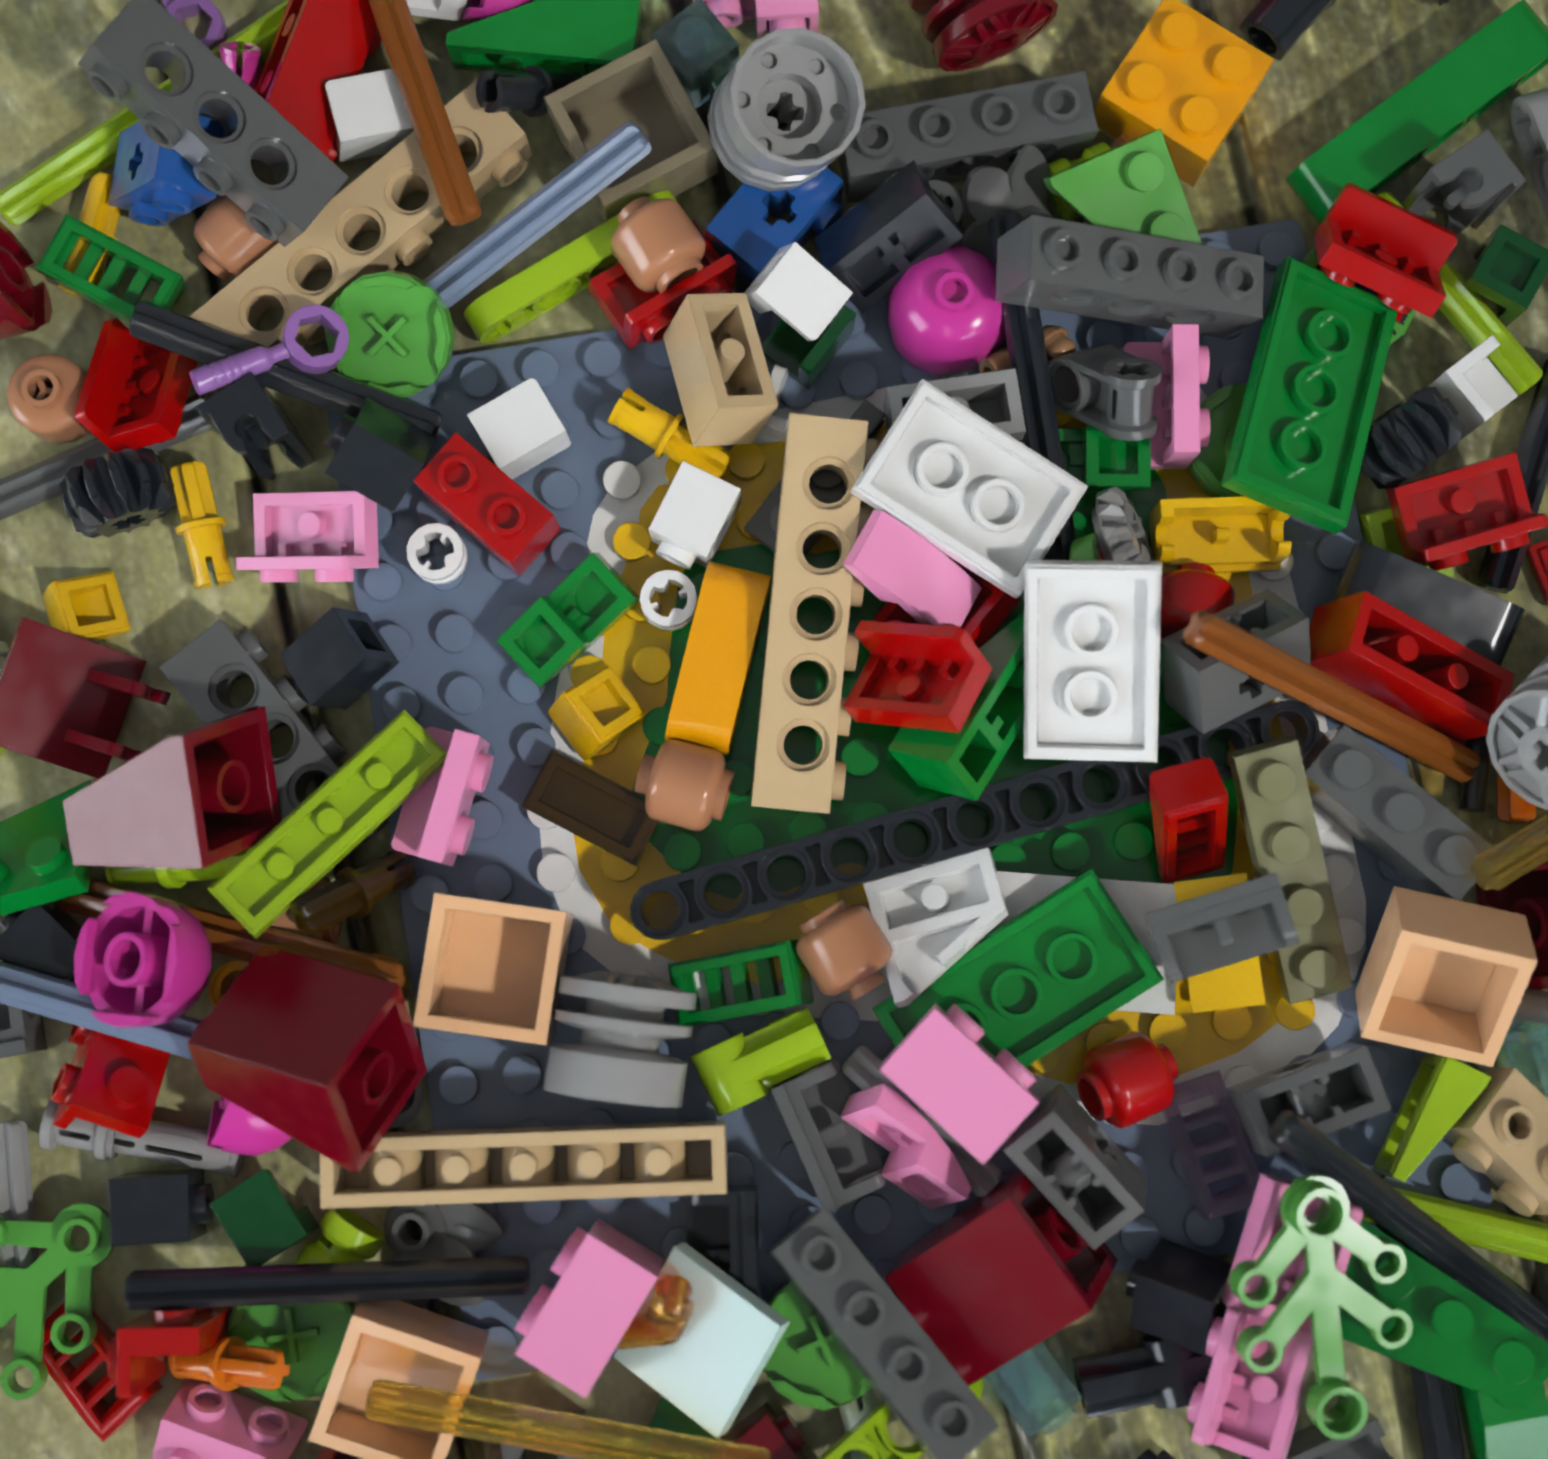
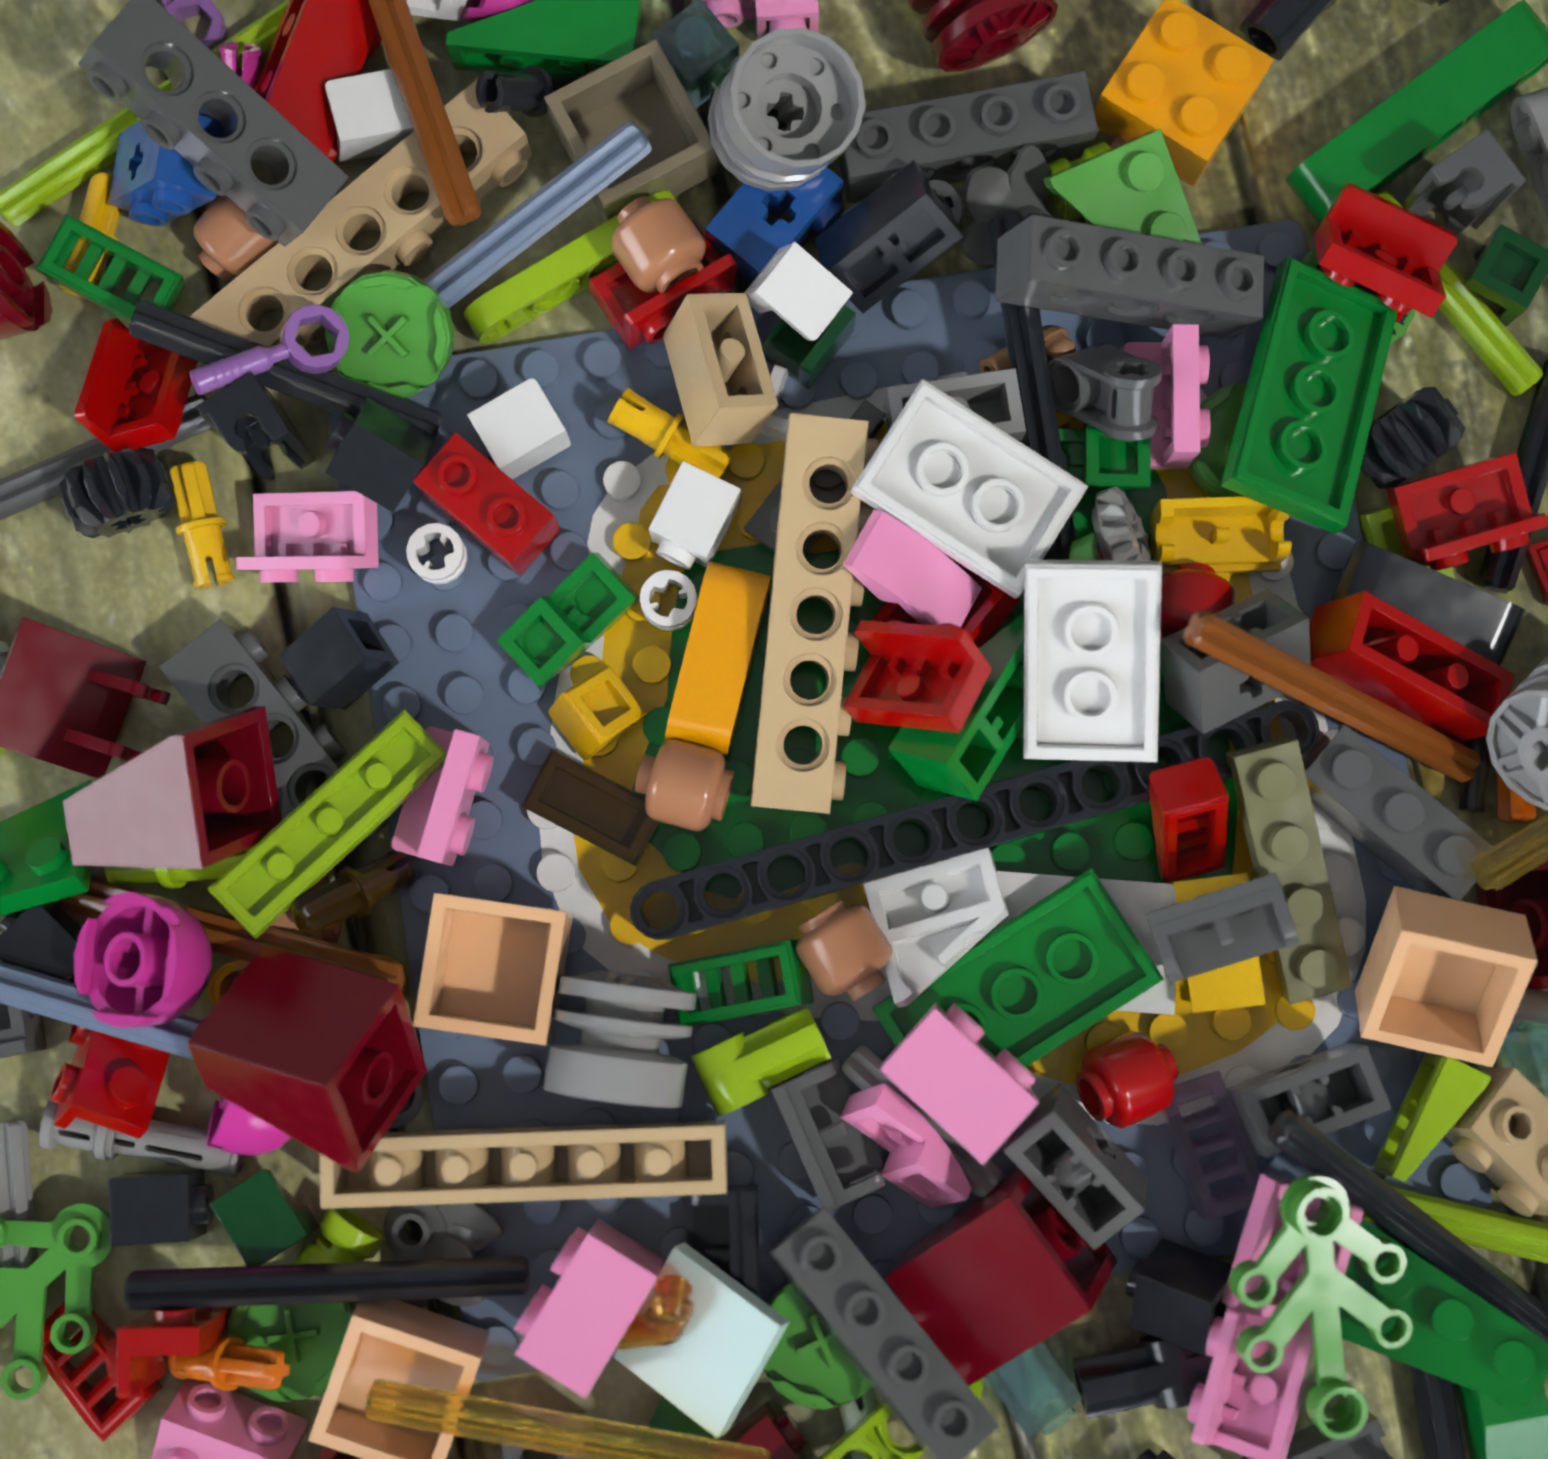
(45, 396): nougat head -> none
(87, 607): yellow slope -> none
(947, 312): dark pink cylinder -> none
(1475, 387): white panel -> none

